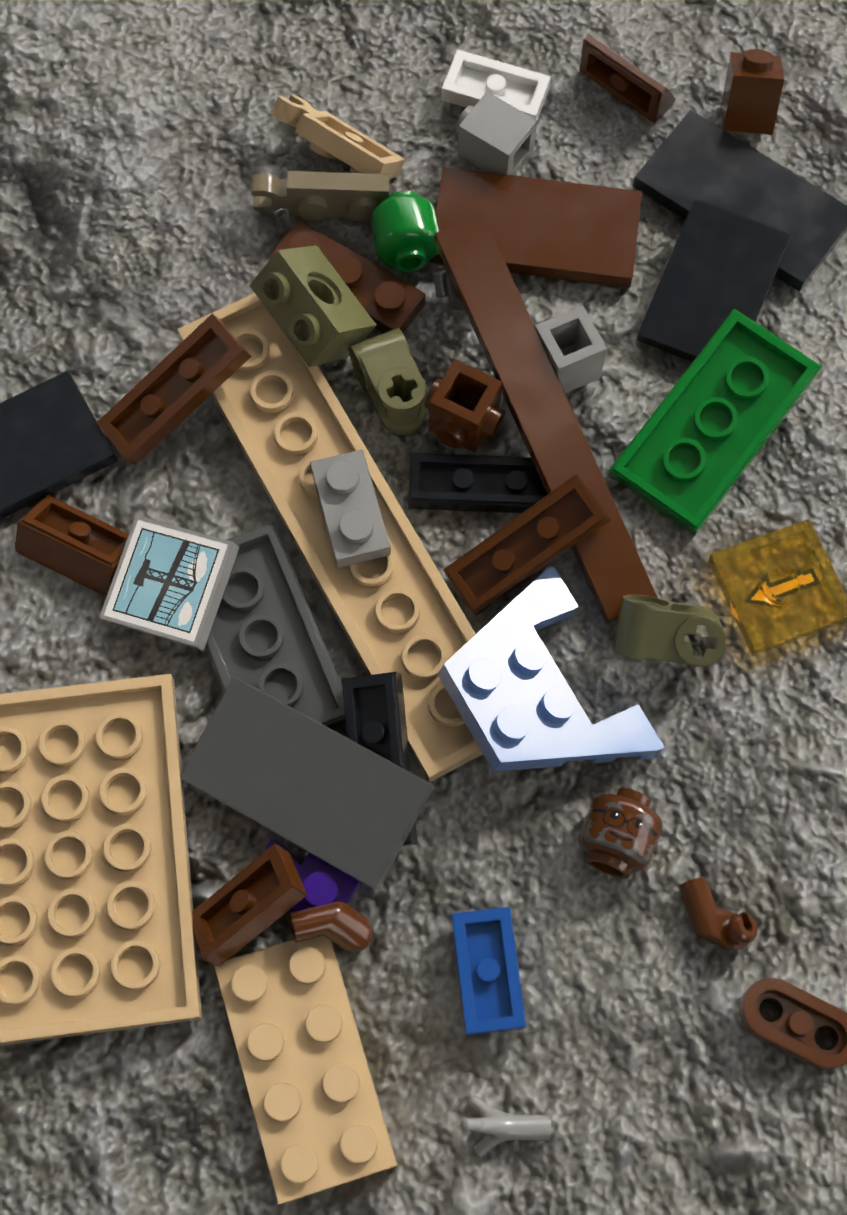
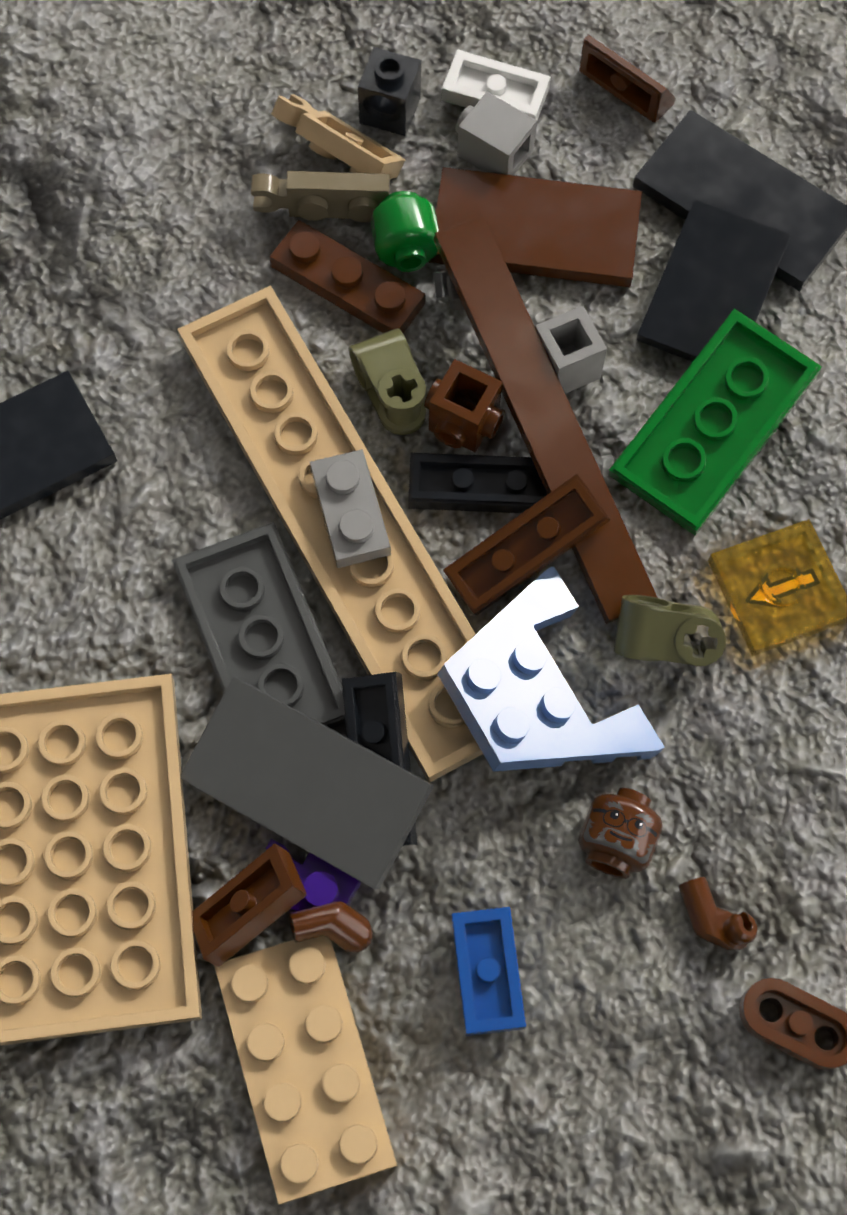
(71, 543): reddish brown slope -> none
(169, 582): tile -> none
(173, 389): reddish brown plate -> none
(312, 304): olive brick -> none
(389, 91): none -> black brick
(504, 1126): light grey bar -> none
(752, 92): reddish brown brick -> none

